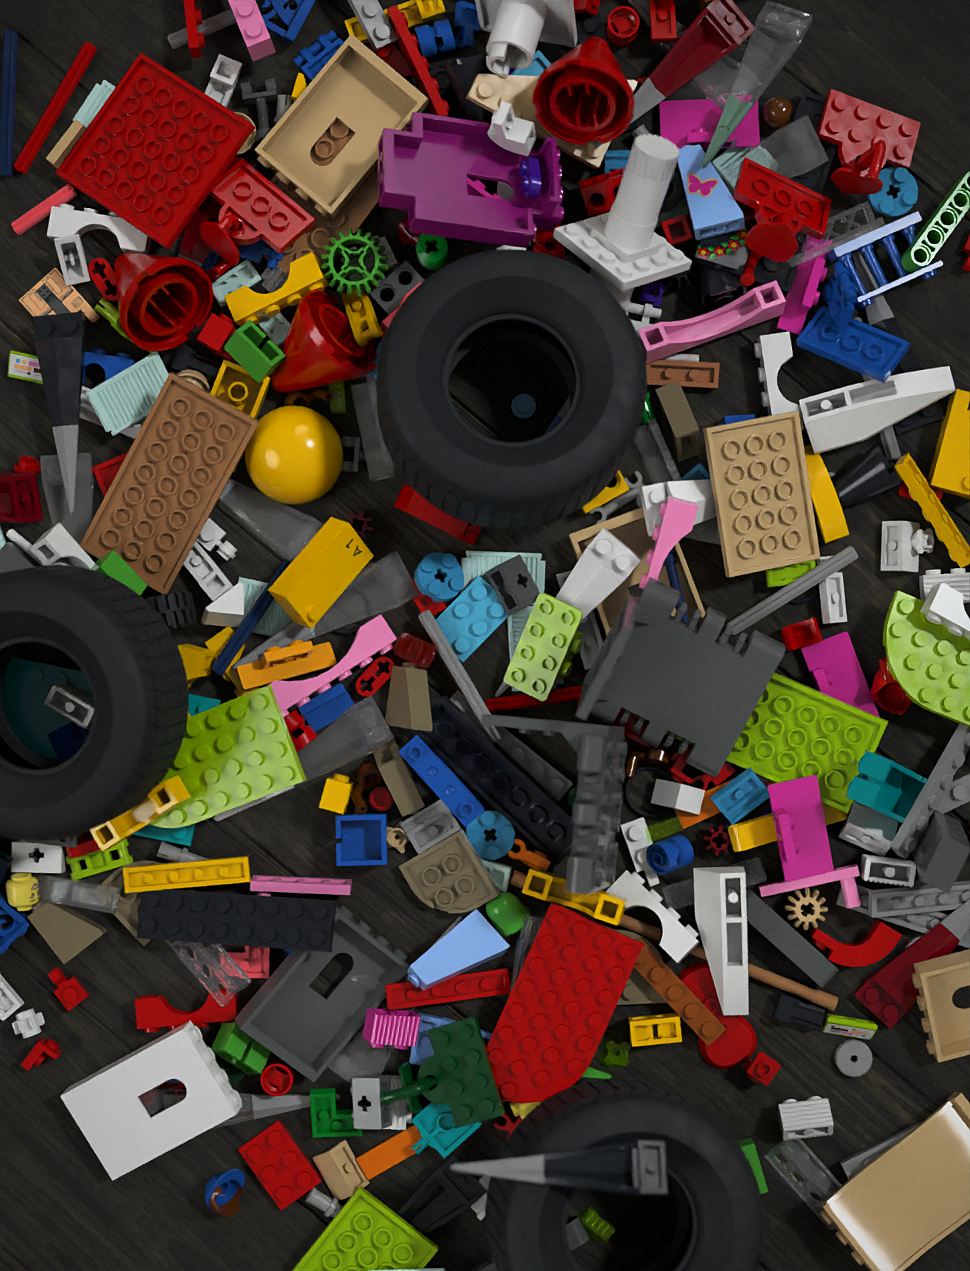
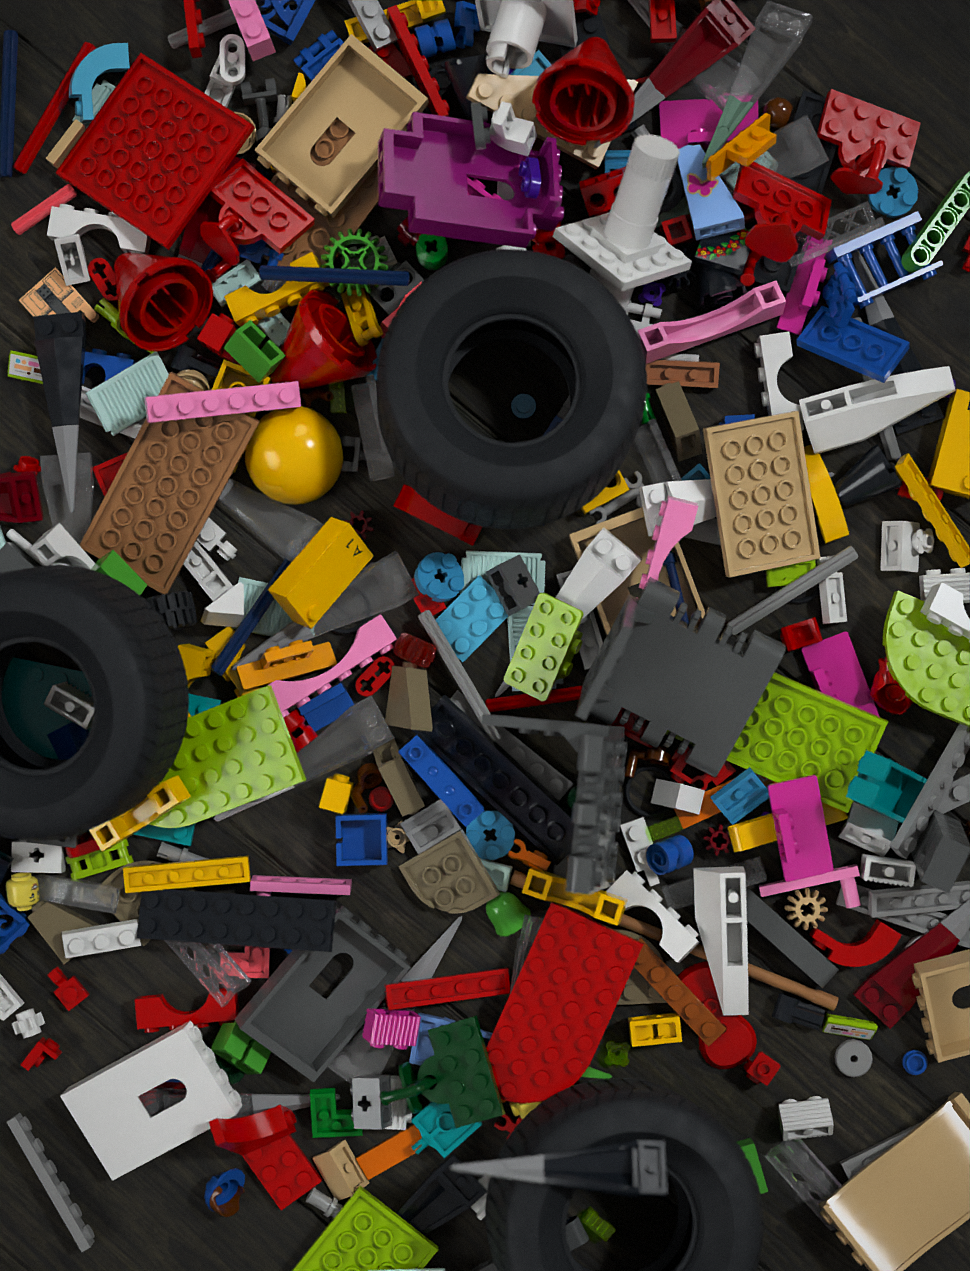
(56, 1190): none -> light grey plate
(100, 938): none -> white plate
(104, 59): none -> medium azure arch
(222, 401): none -> bright pink arch
(232, 61): none -> white plate
(253, 1131): none -> red arch
(277, 1077): red wheel -> none
(334, 275): none -> dark blue axle
(460, 950): light blue slope -> none
(481, 134): none -> dark grey plate
(622, 26): red wheel -> none
(743, 148): none -> light orange bracket
(914, 1062): none -> blue plate

